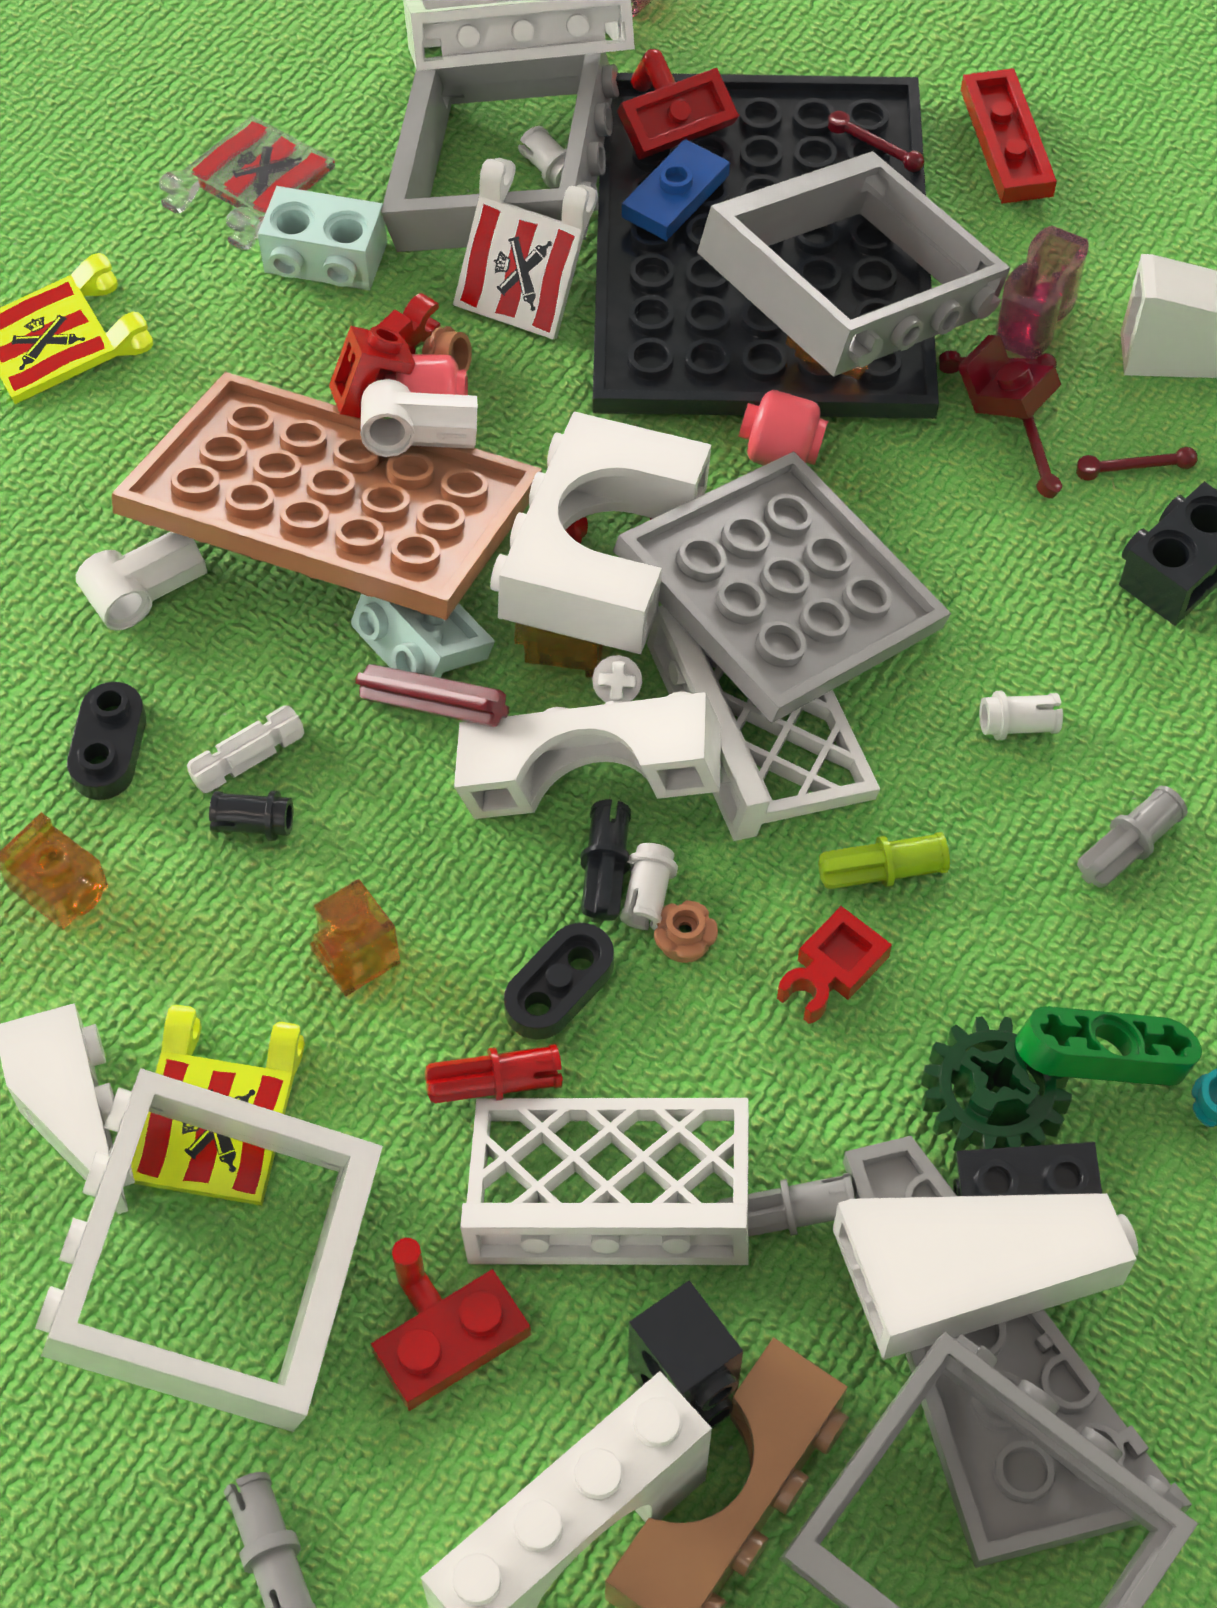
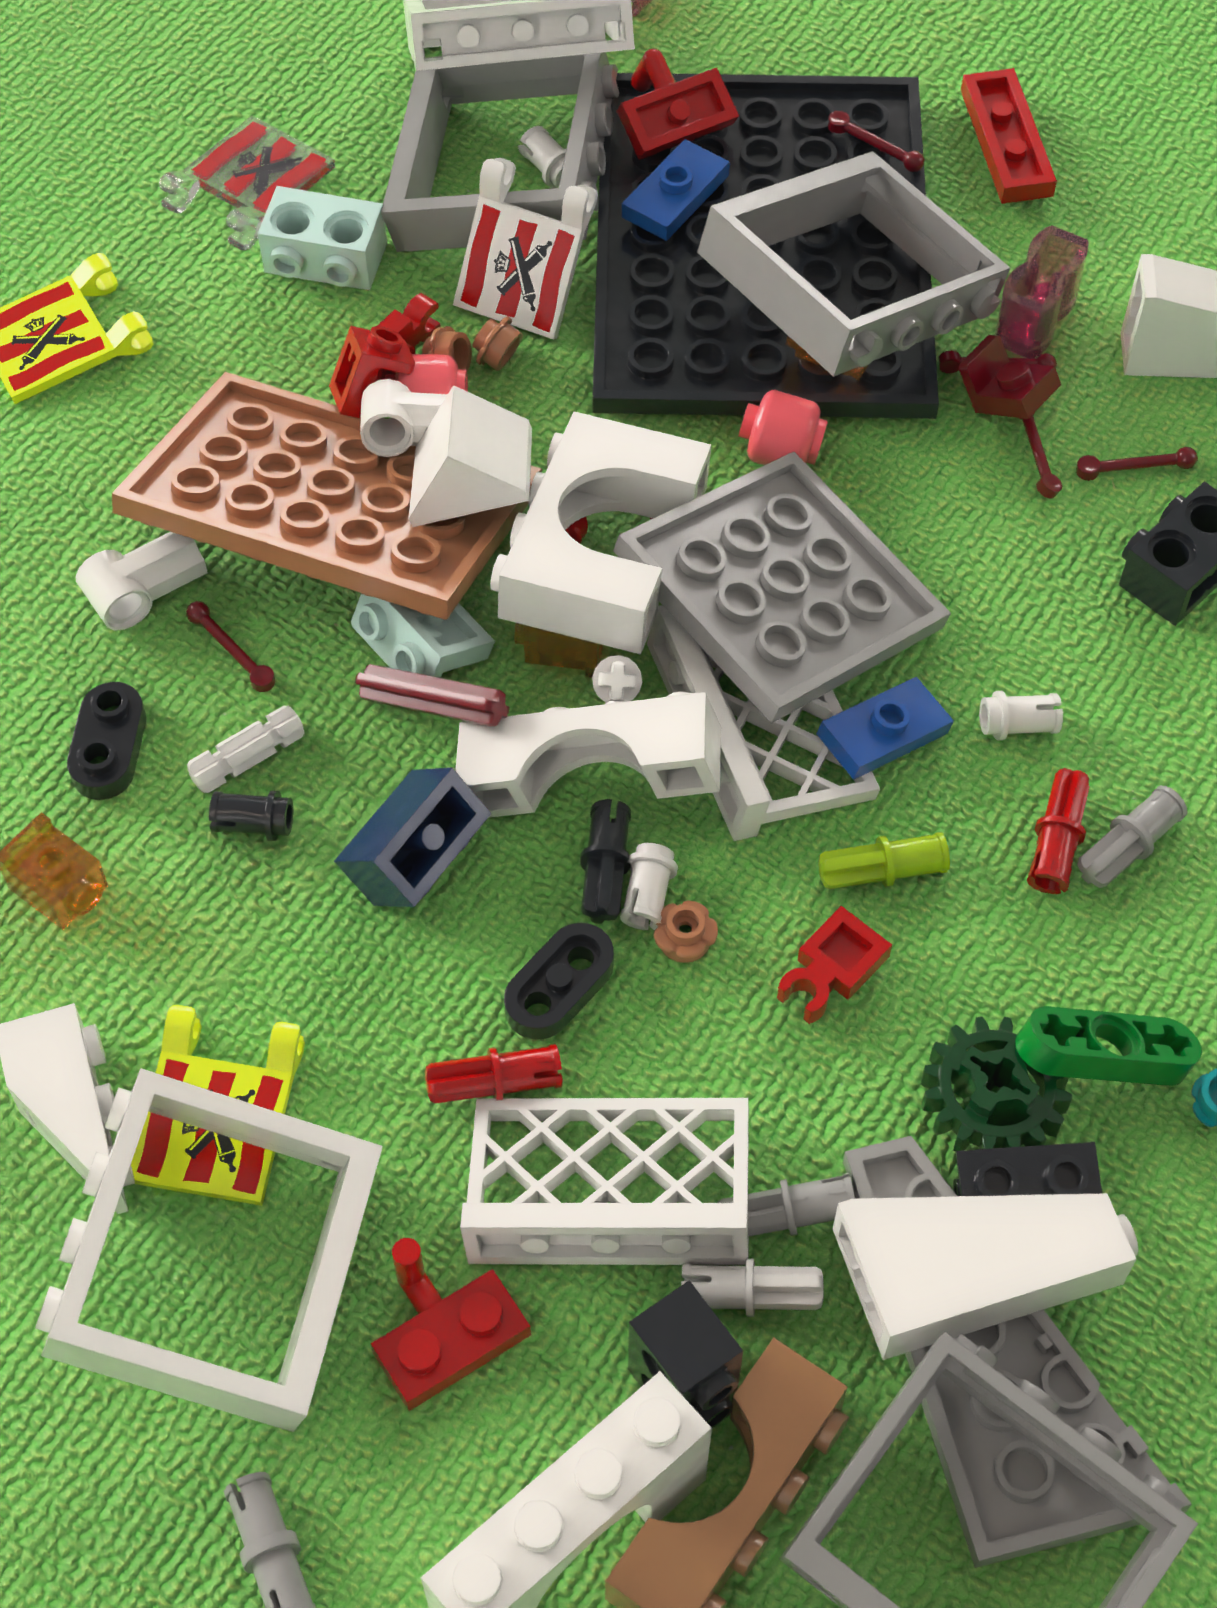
(261, 676): none -> dark red hinge
(354, 938): clear orange brick -> none
(413, 837): none -> dark blue brick
(470, 460): none -> white slope
(497, 343): none -> nougat plate
(757, 1286): none -> white axle
(884, 727): none -> blue plate
(1059, 832): none -> red axle

